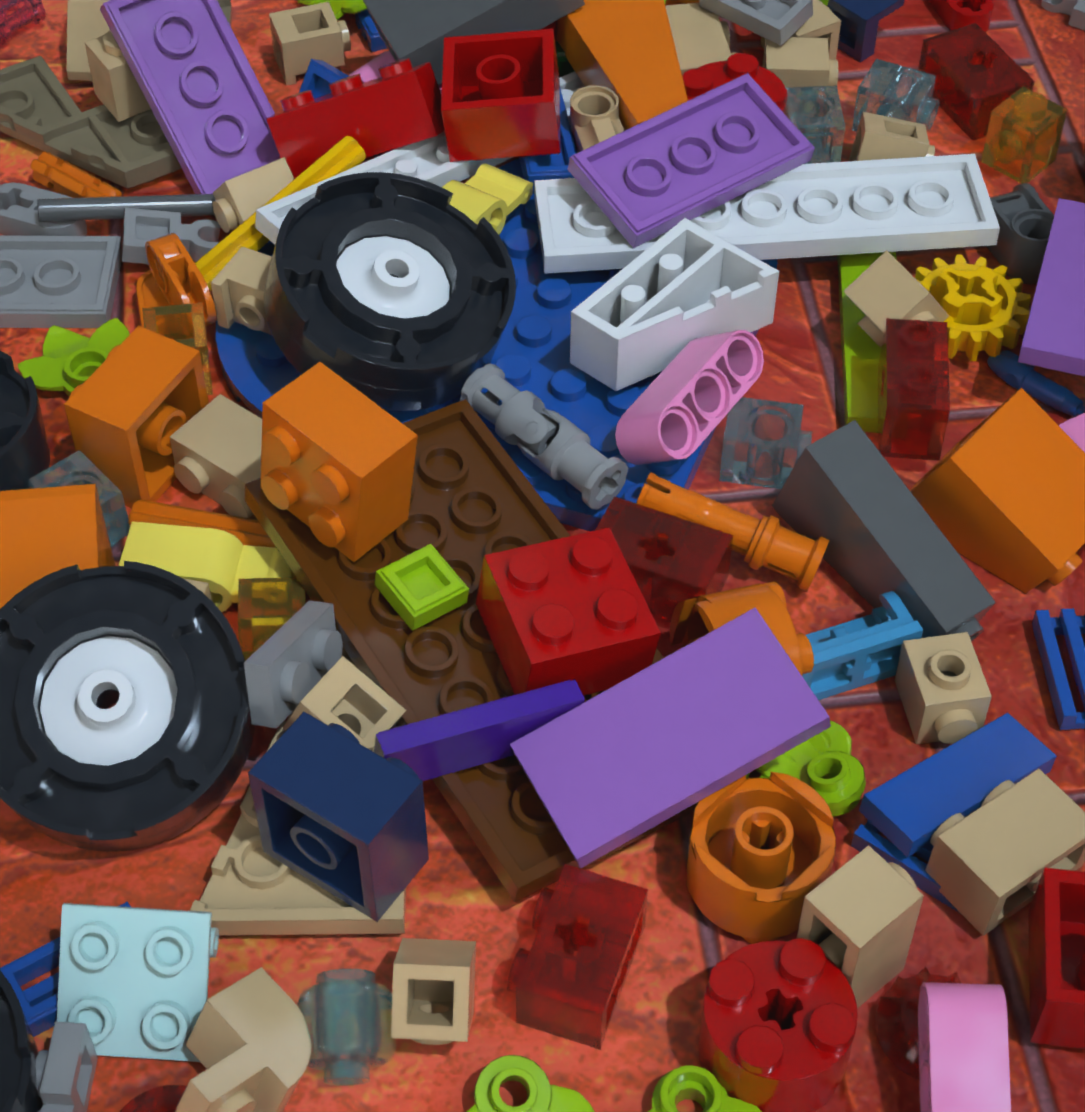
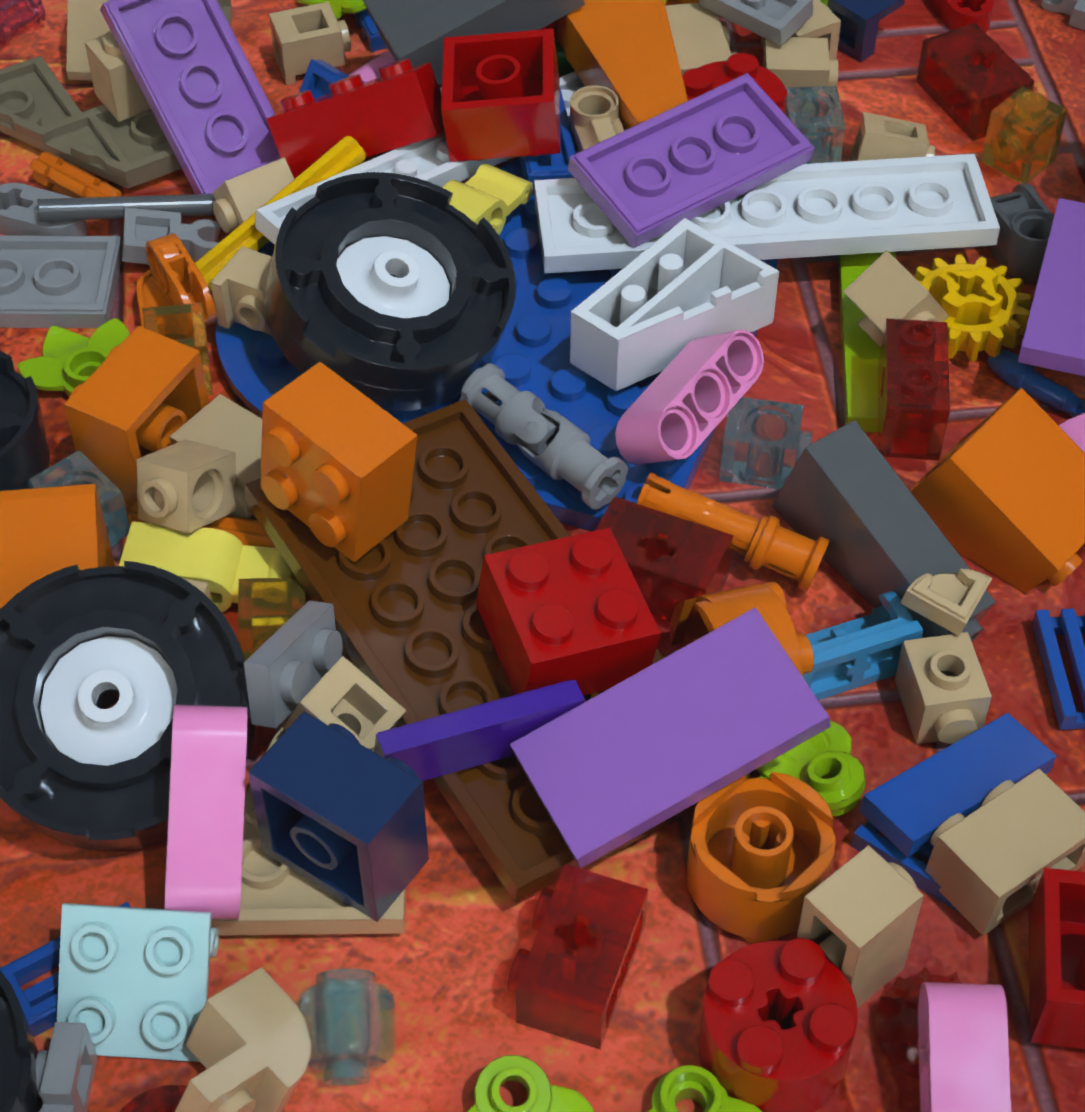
(186, 485): none -> tan brick
(206, 810): none -> bright pink beam
(421, 587): lime tile -> none
(433, 990): tan brick -> none
(897, 94): clear light blue brick -> none
(947, 597): none -> tan tile

